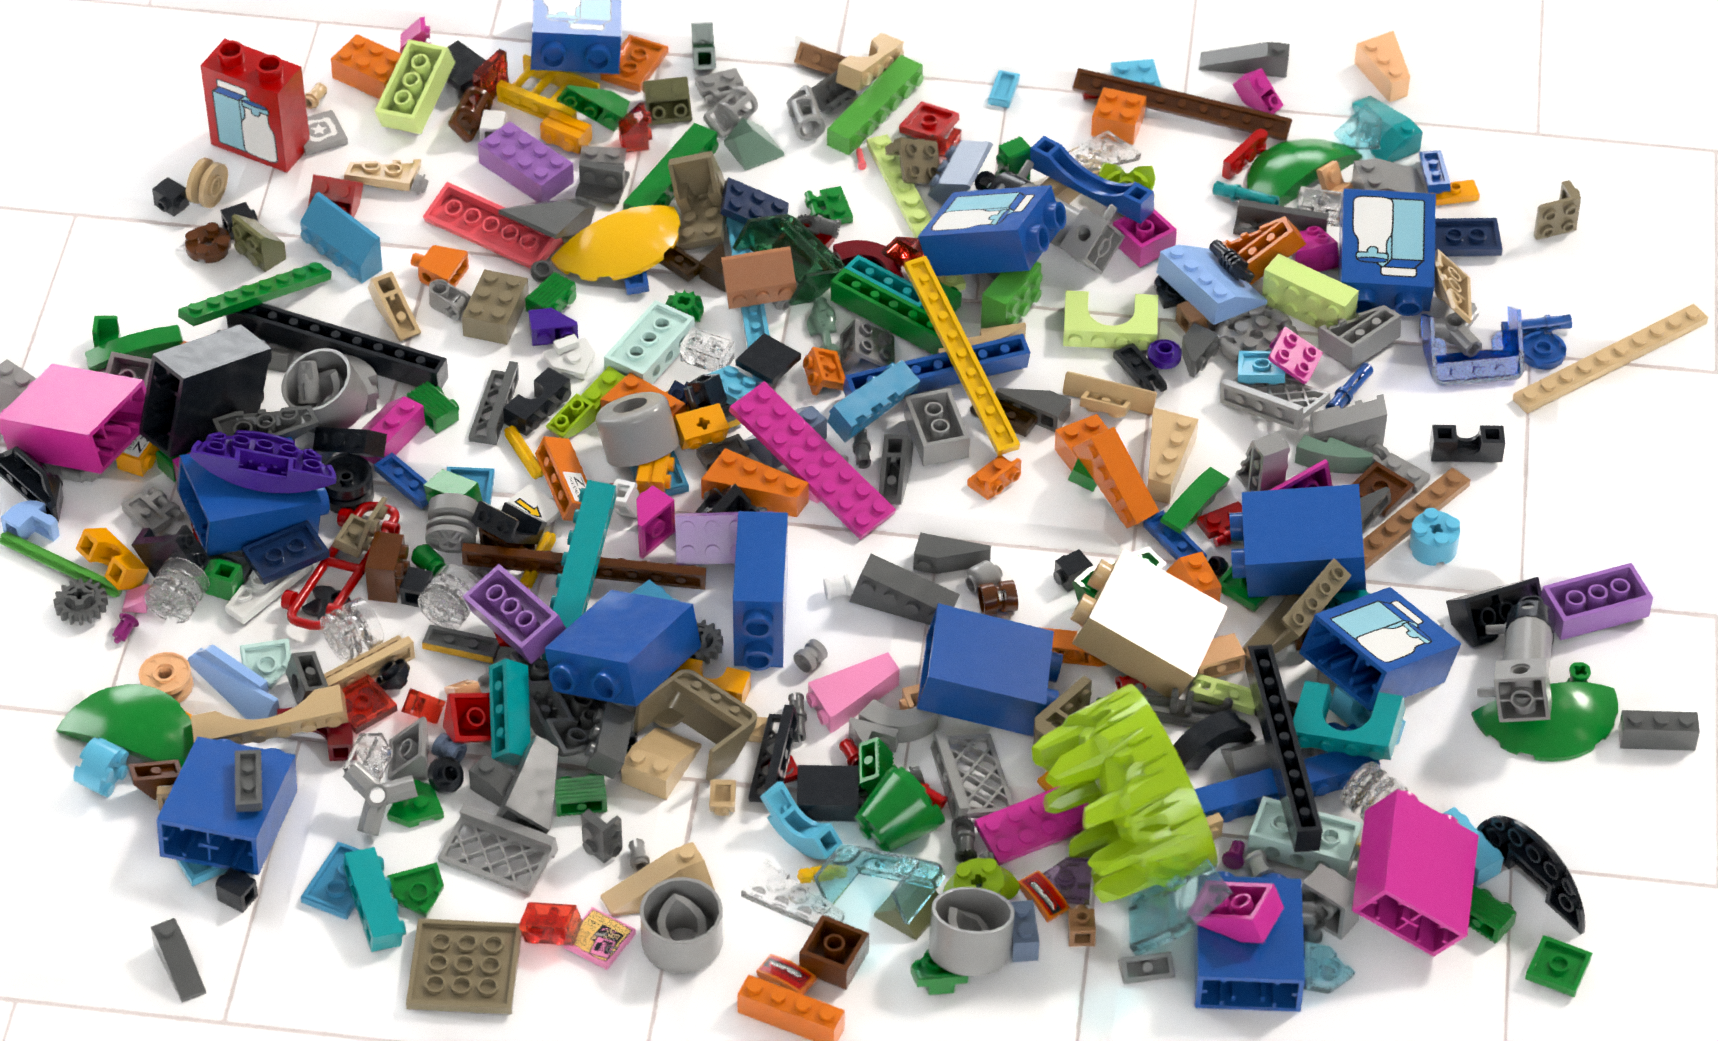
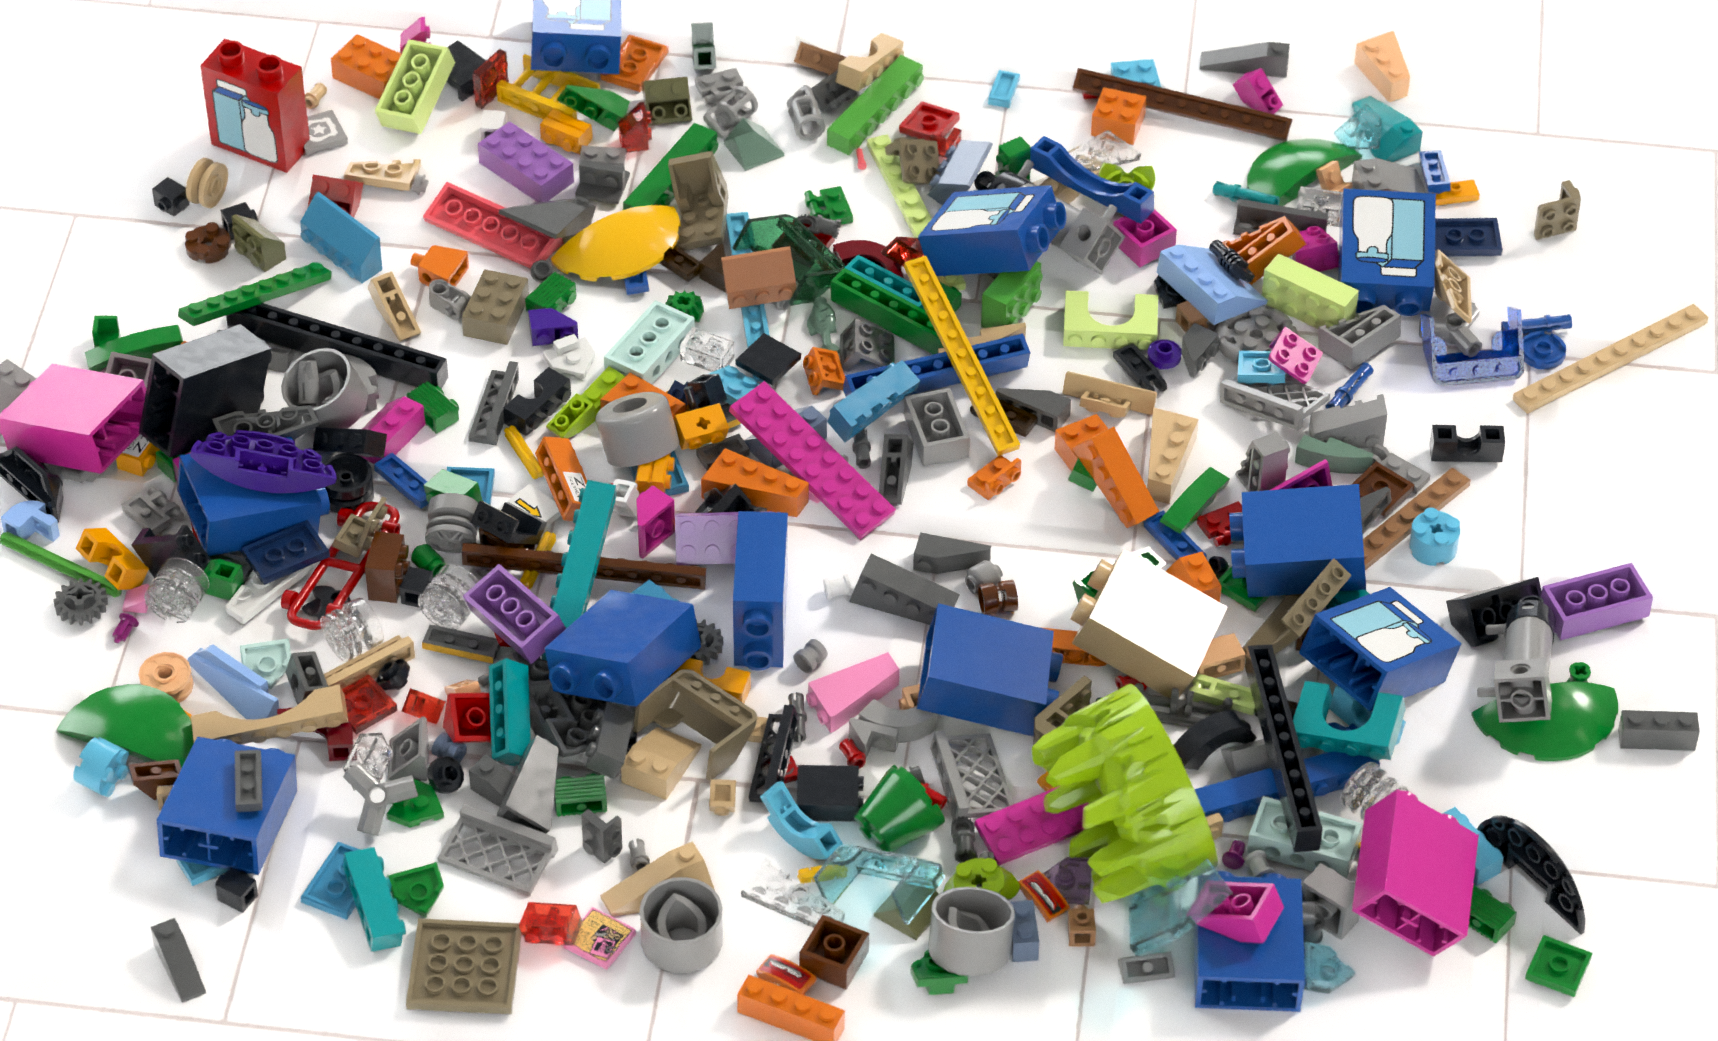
(468, 115): reddish brown piece -> none
(746, 202): dark blue plate -> none
(874, 761): green brick -> none
(1069, 568): black brick -> none
(1244, 153): red plate -> none

